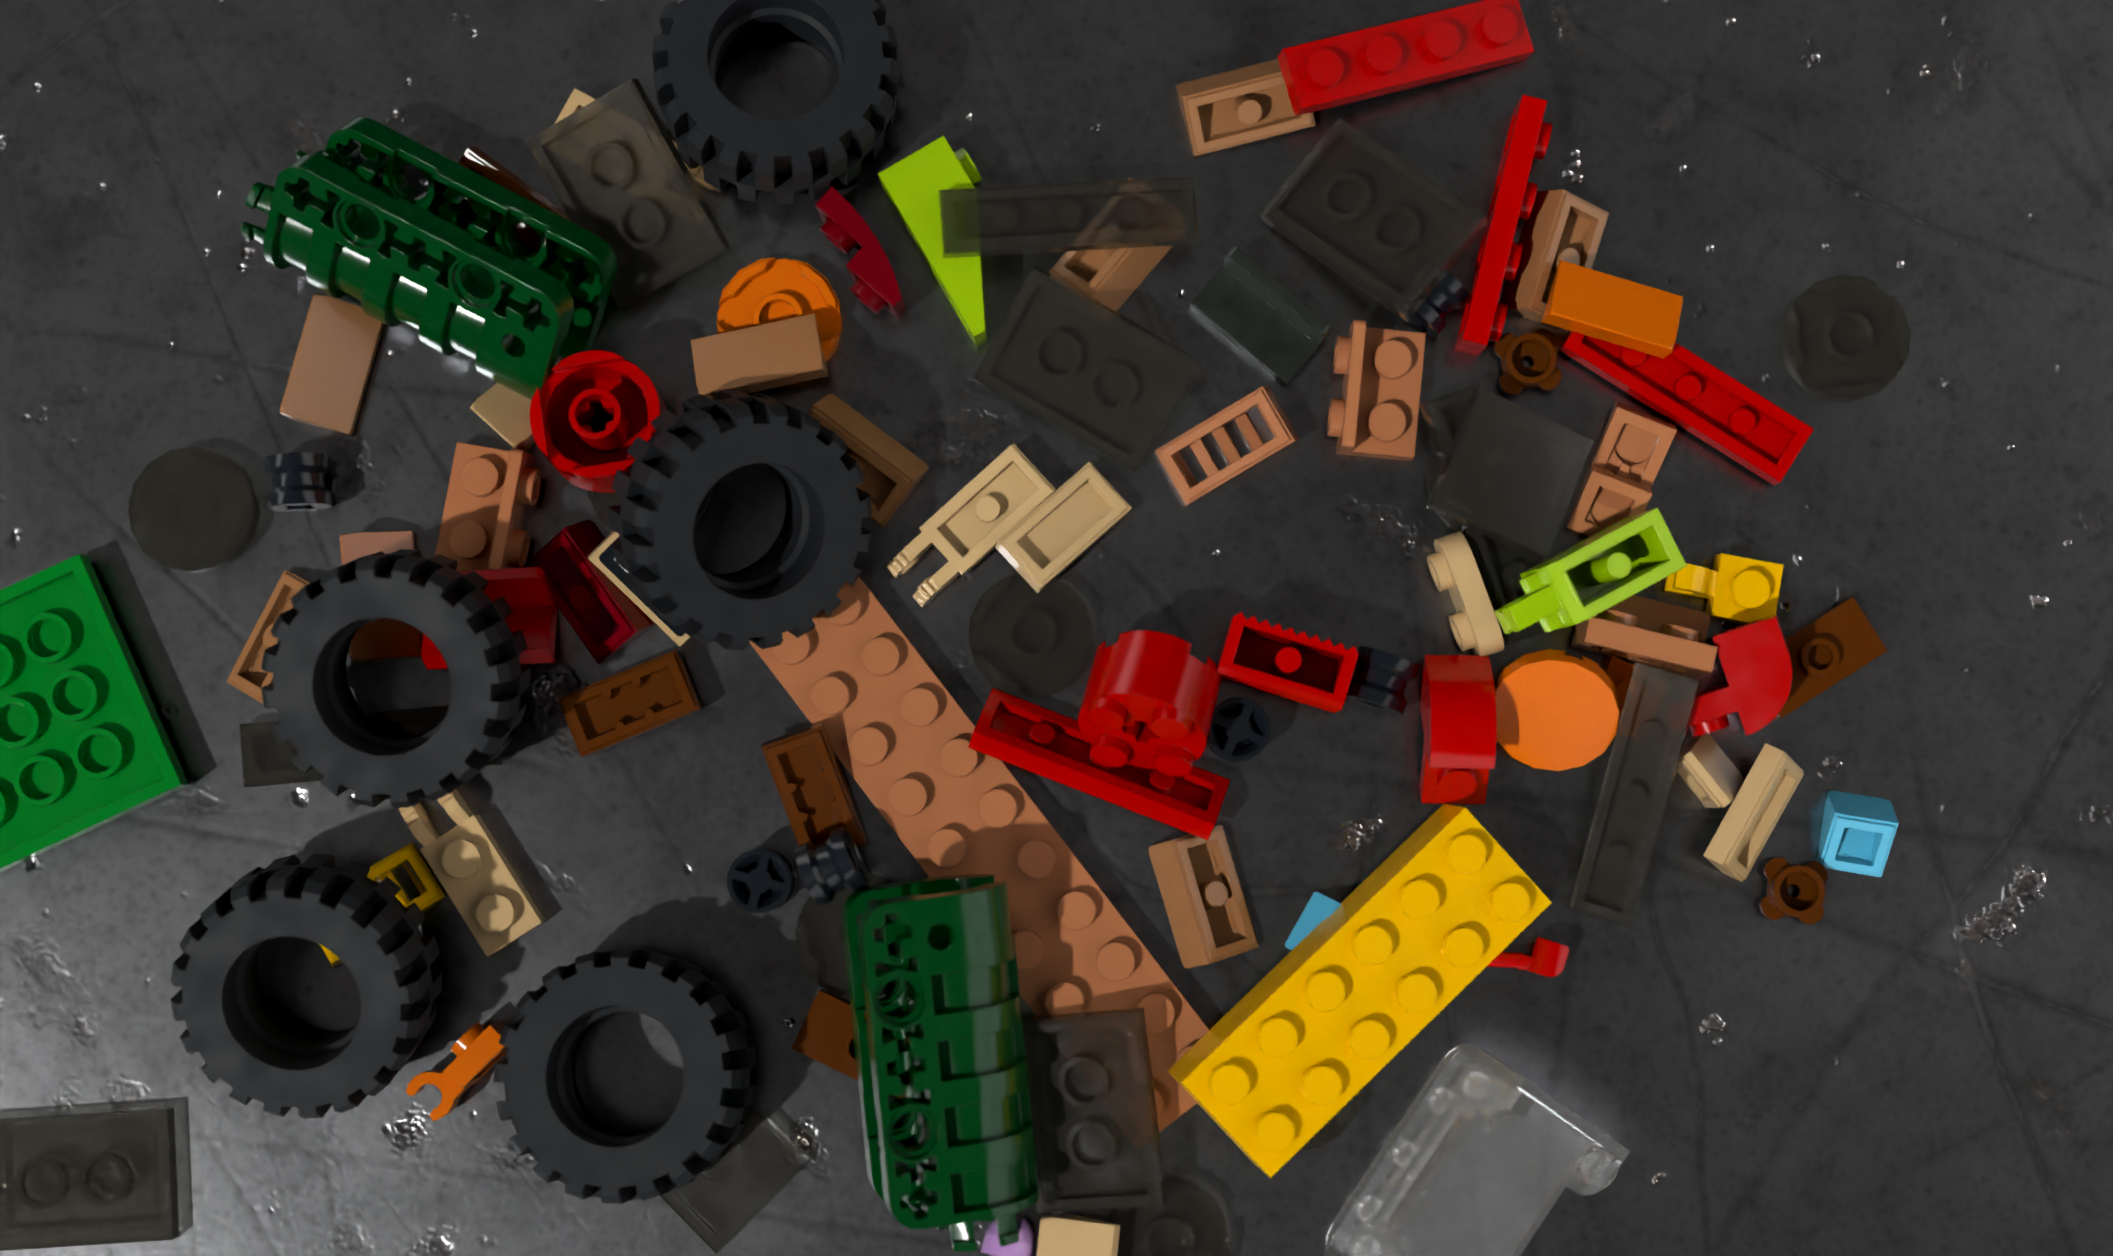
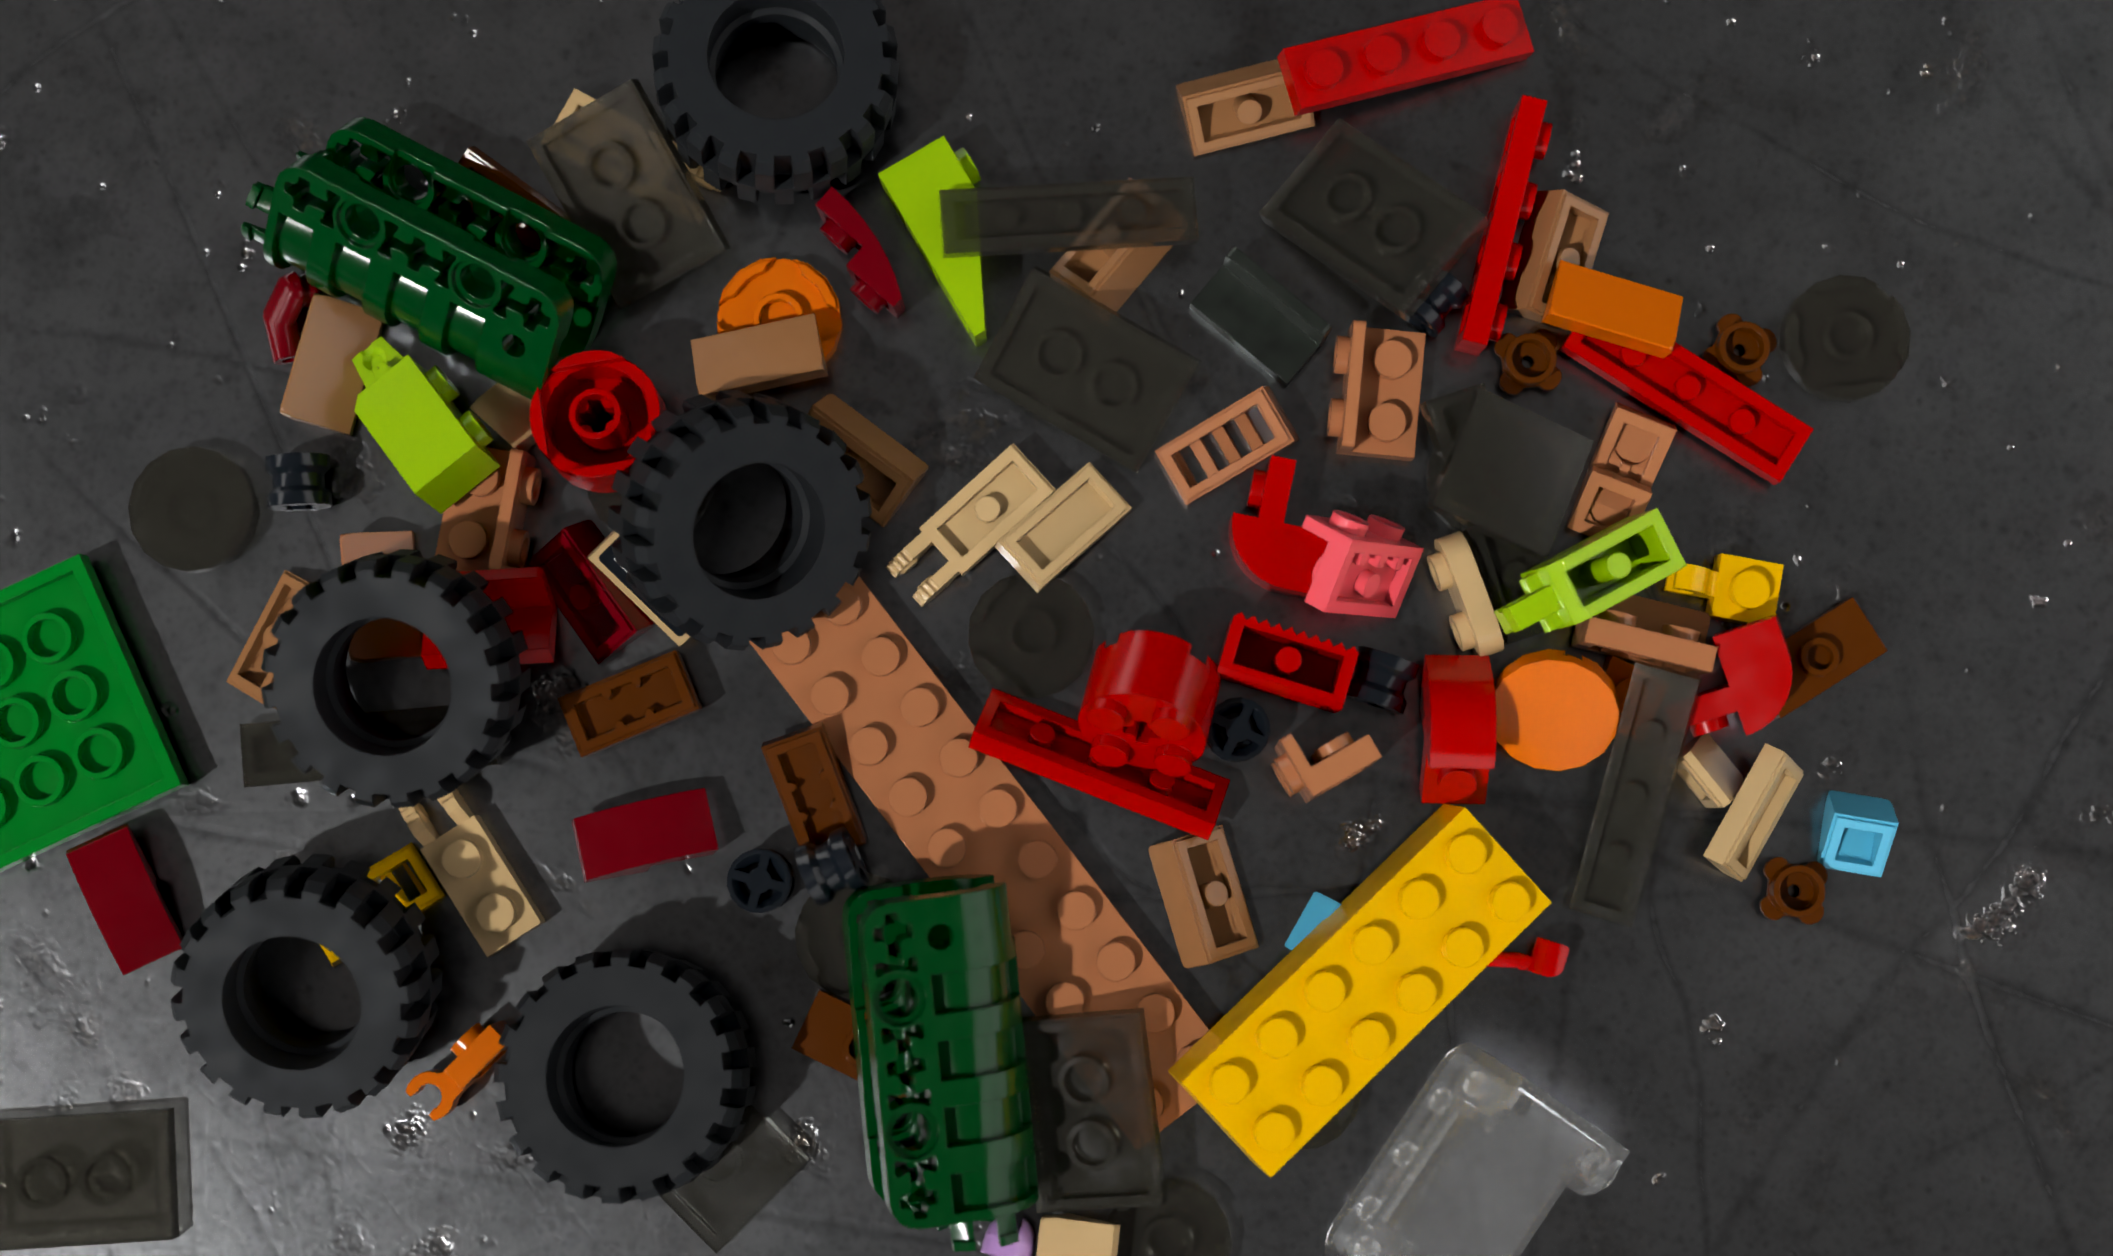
(124, 898): none -> dark red slope
(281, 315): none -> dark red arm
(421, 427): none -> lime hinge
(644, 835): none -> dark red slope
(1266, 548): none -> red brick
(1333, 764): none -> nougat bracket
(1363, 565): none -> coral bracket
(1753, 338): none -> reddish brown plate

